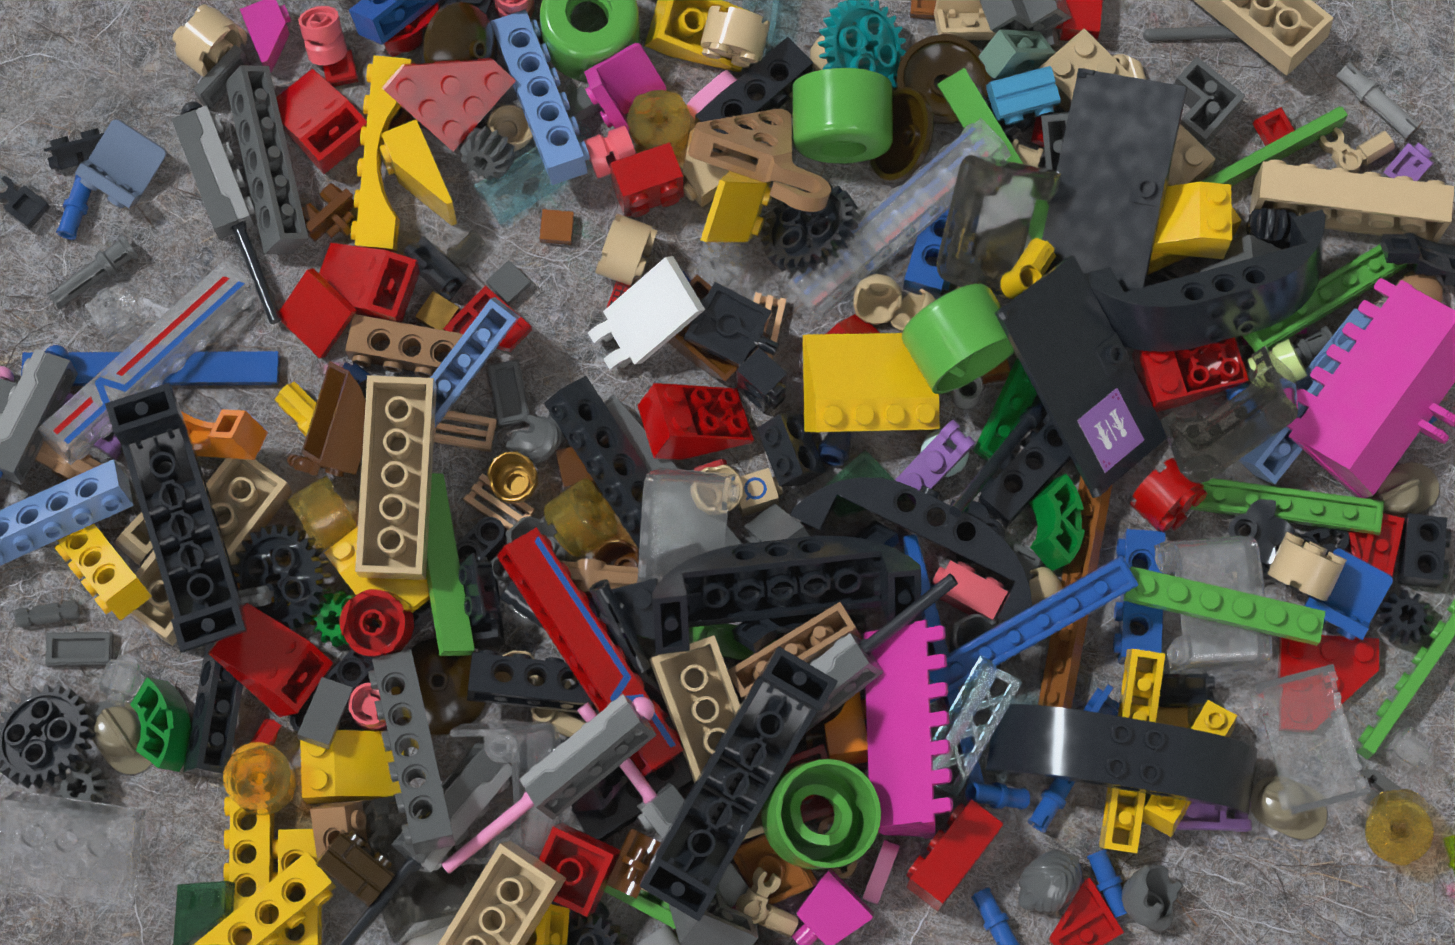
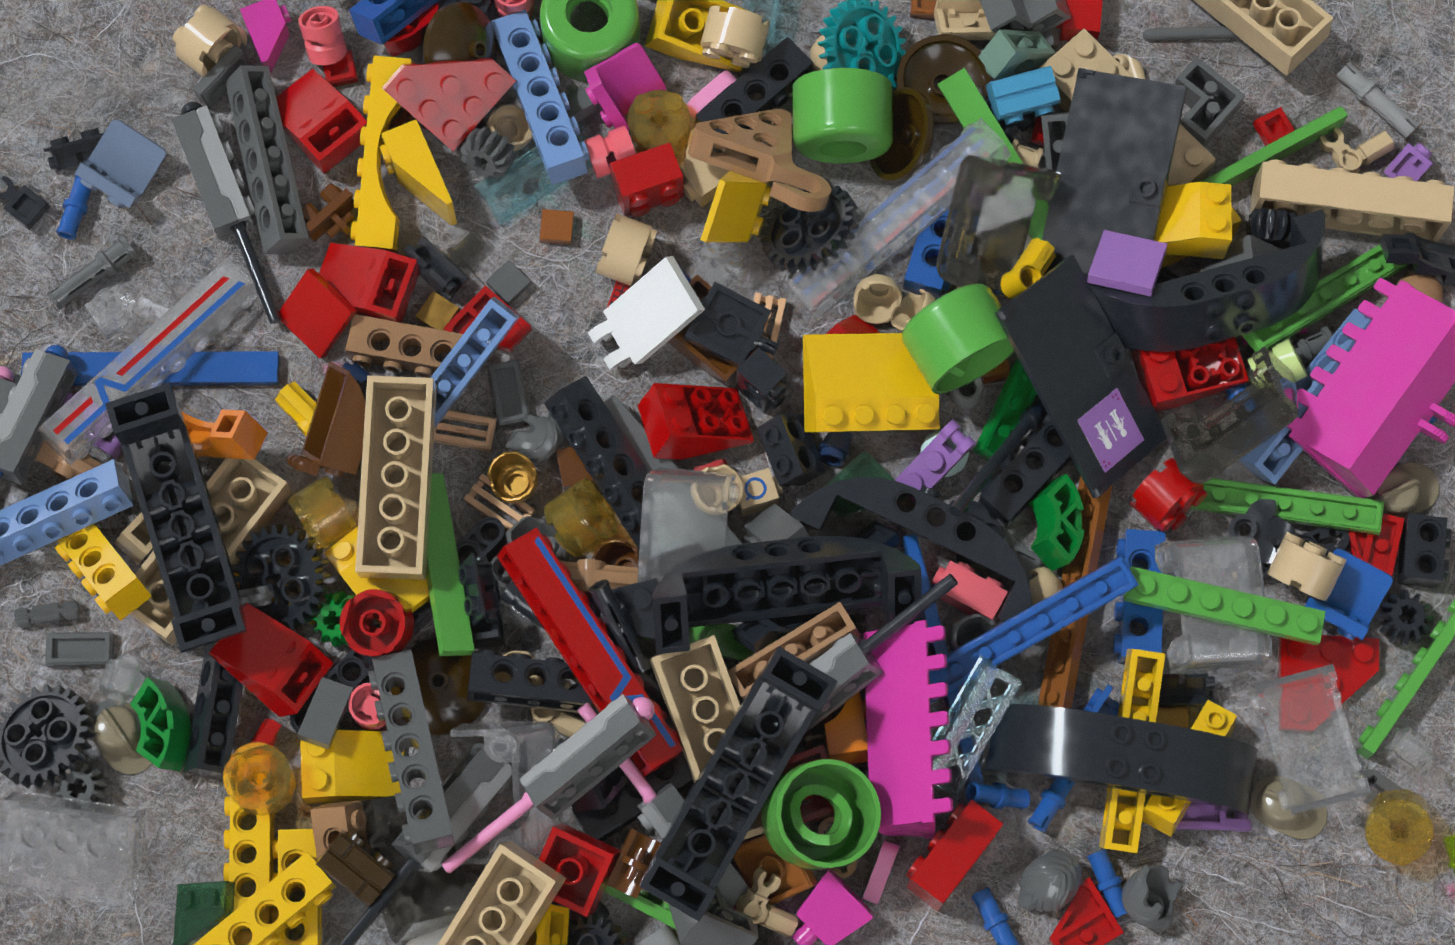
(1127, 263): none -> medium lavender tile

